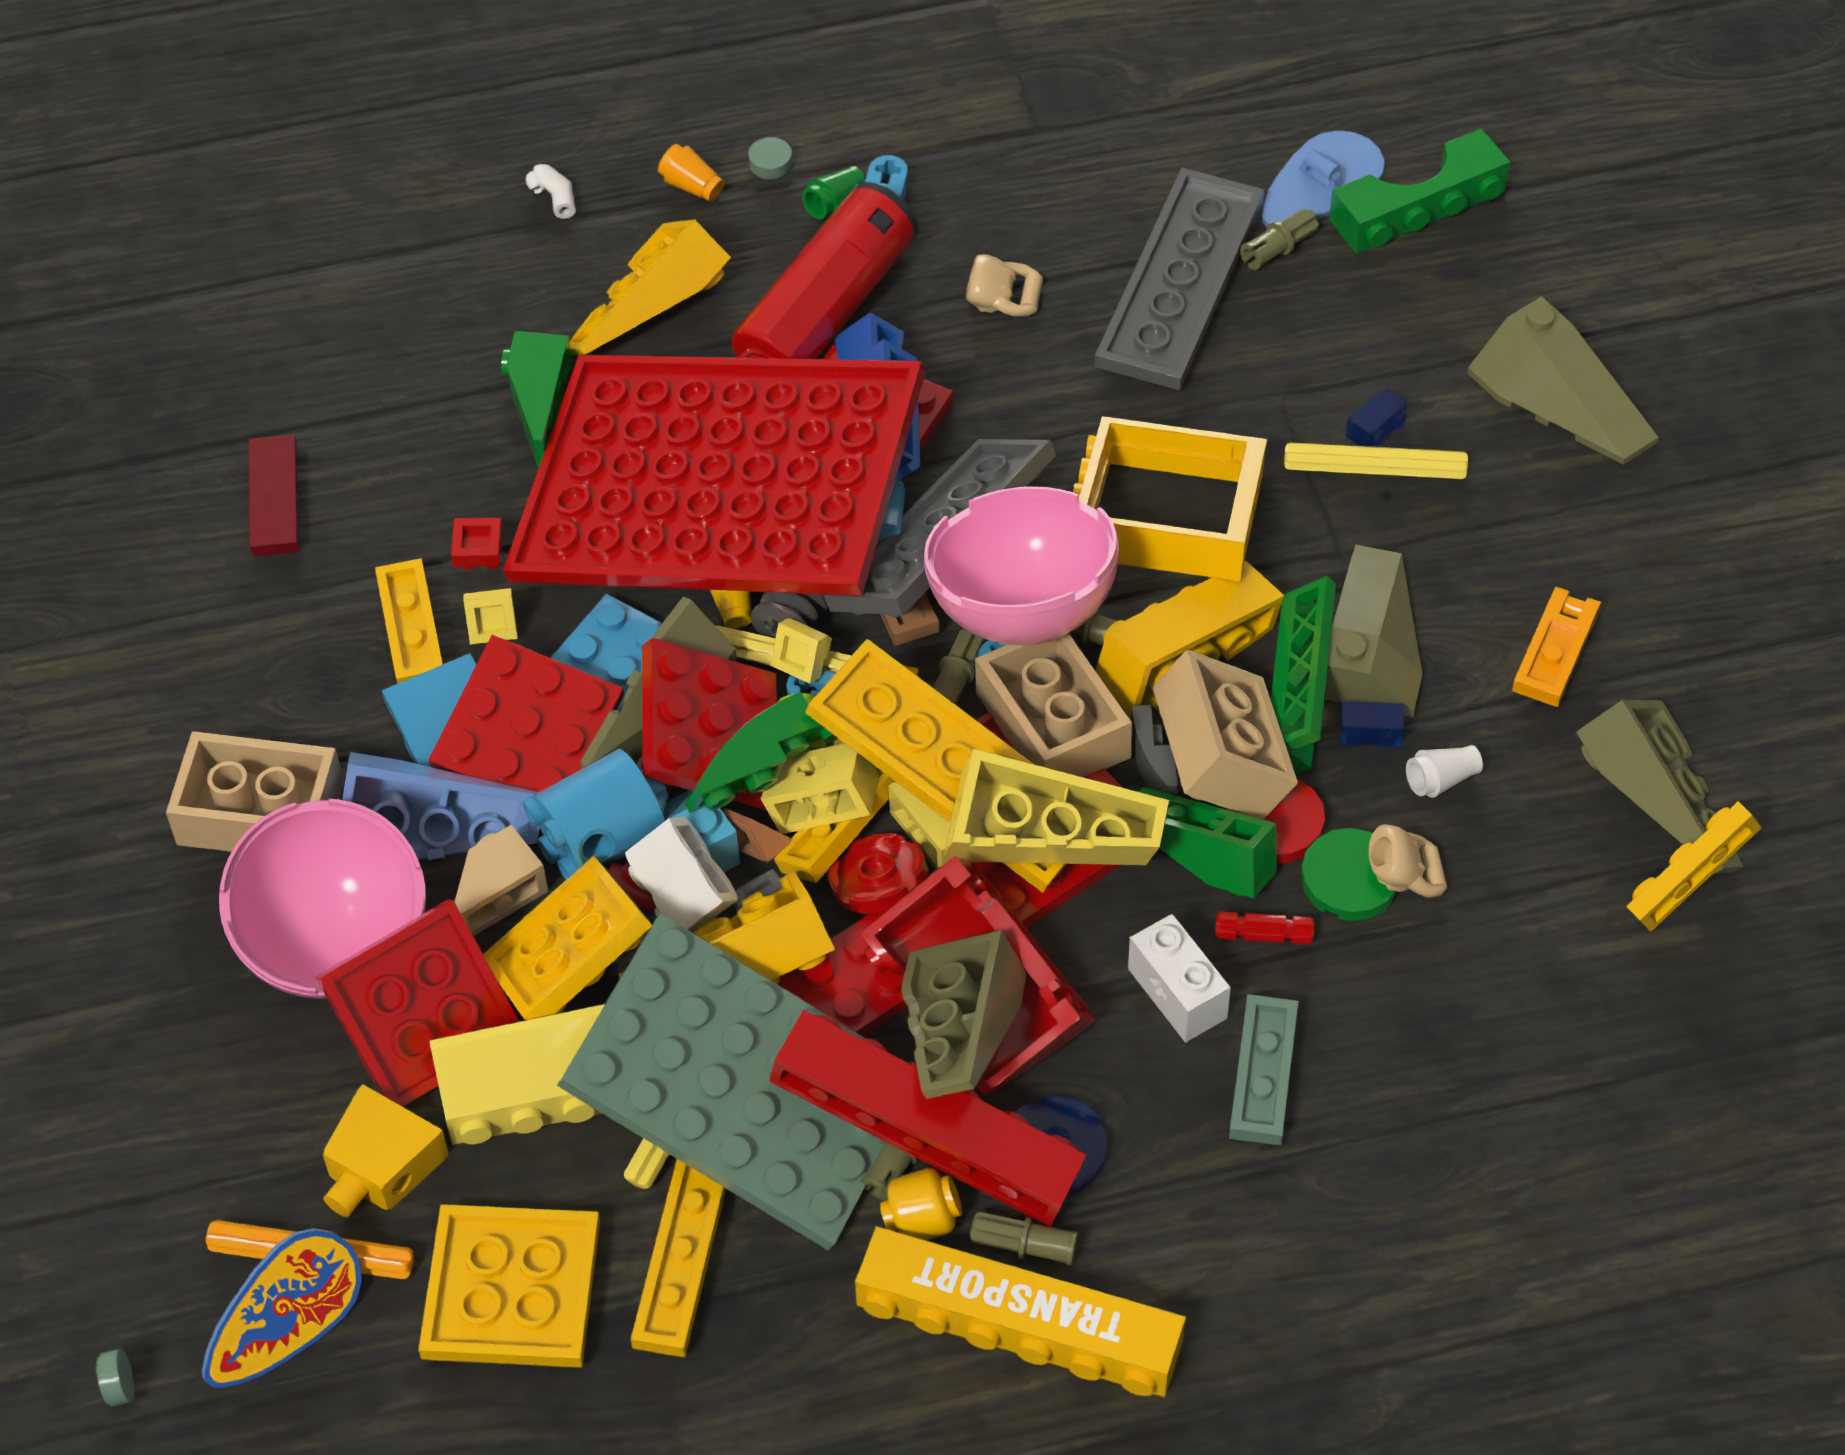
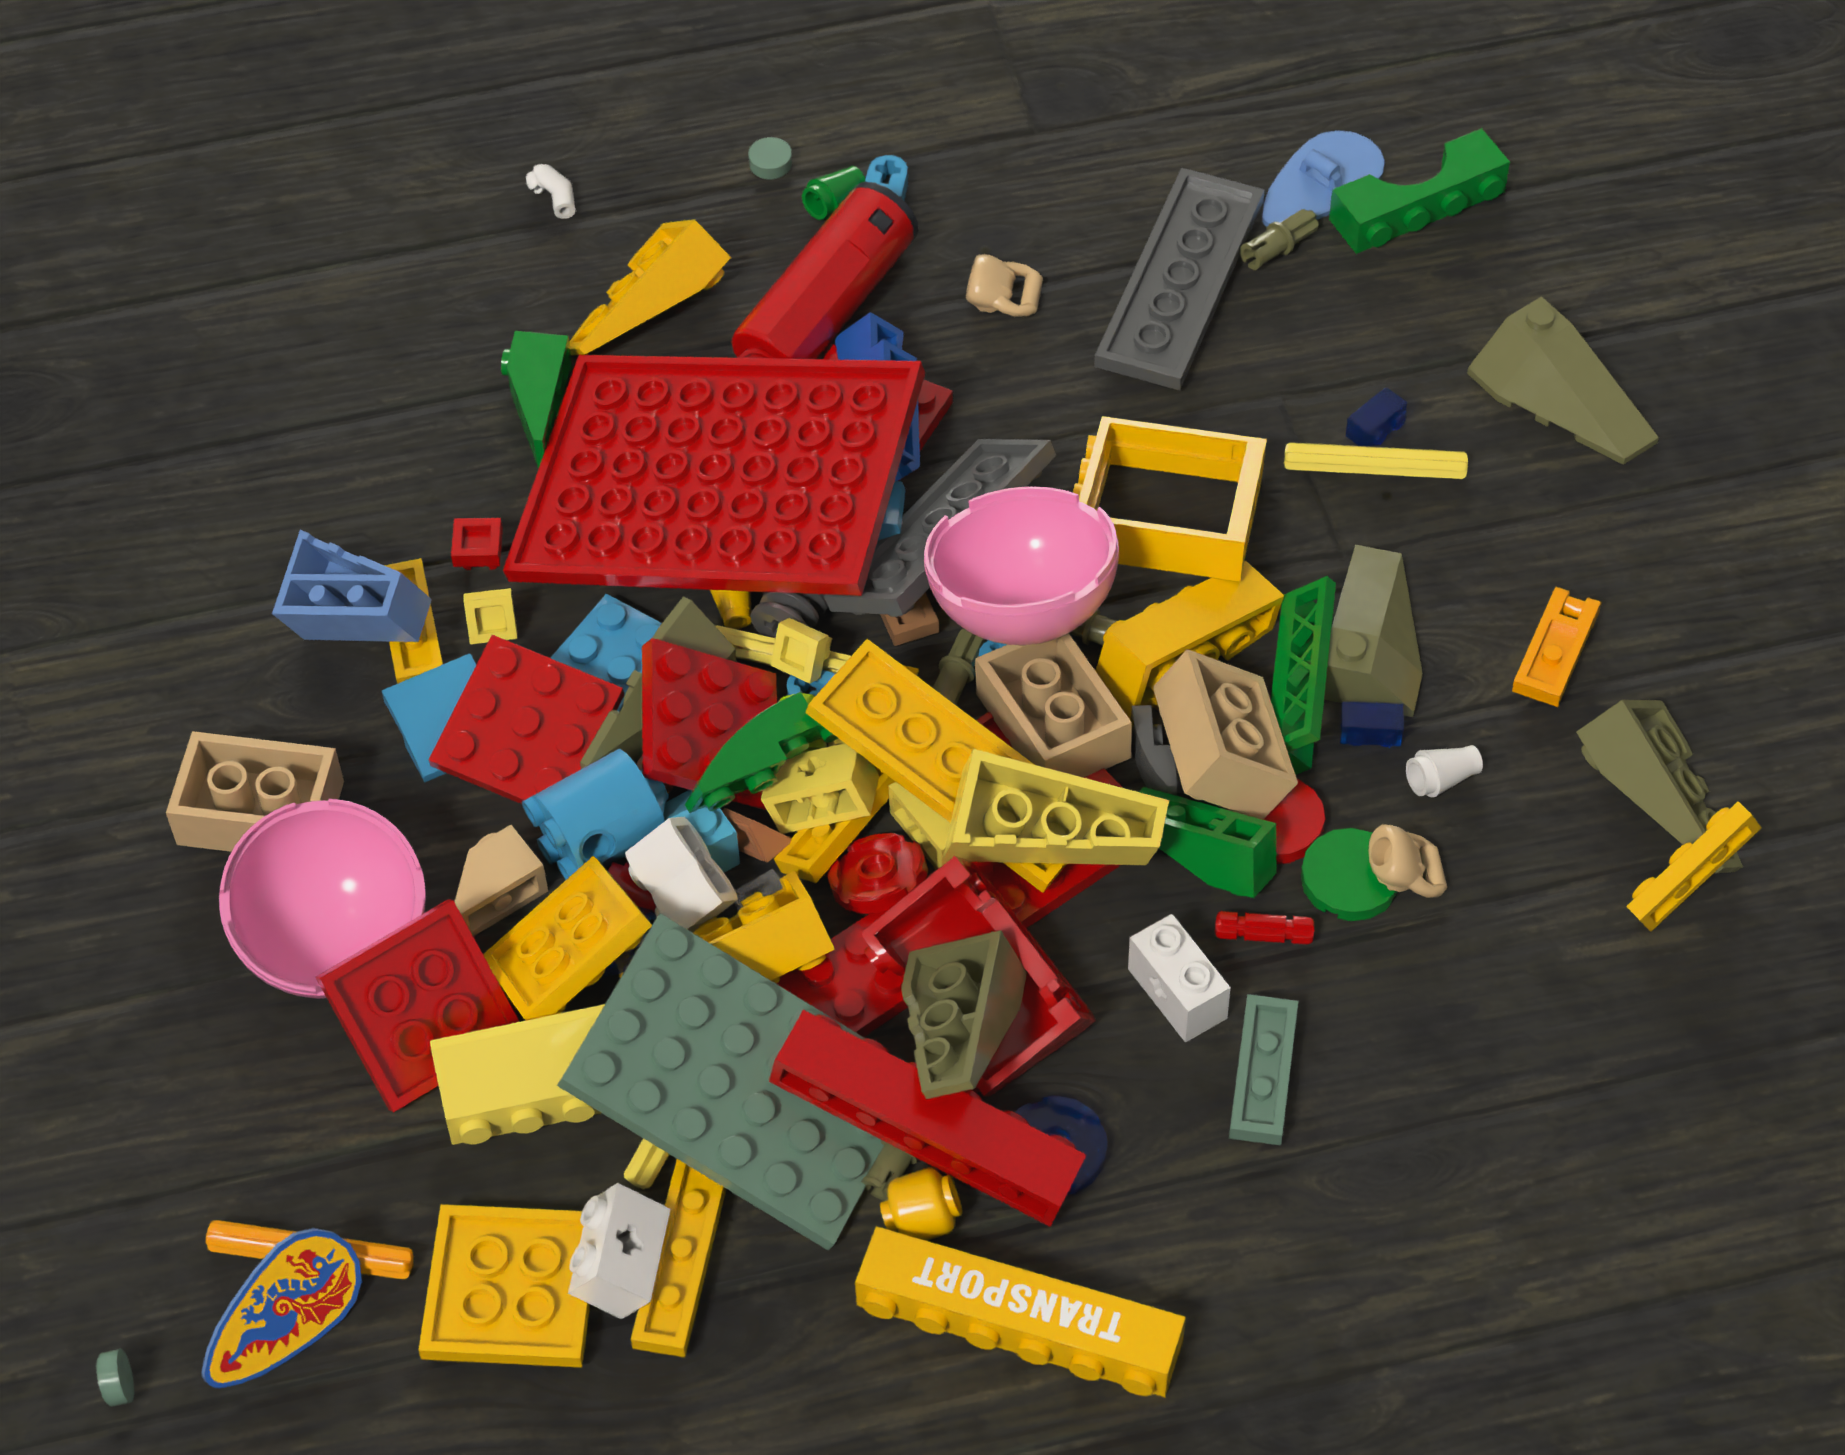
(273, 495): dark red tile -> none
(347, 597): none -> medium blue wedge
(379, 1153): yellow torso -> none
(436, 807): medium blue wedge -> none
(618, 1250): none -> white brick
(690, 173): light orange cone -> none
(1024, 1237): olive axle -> none

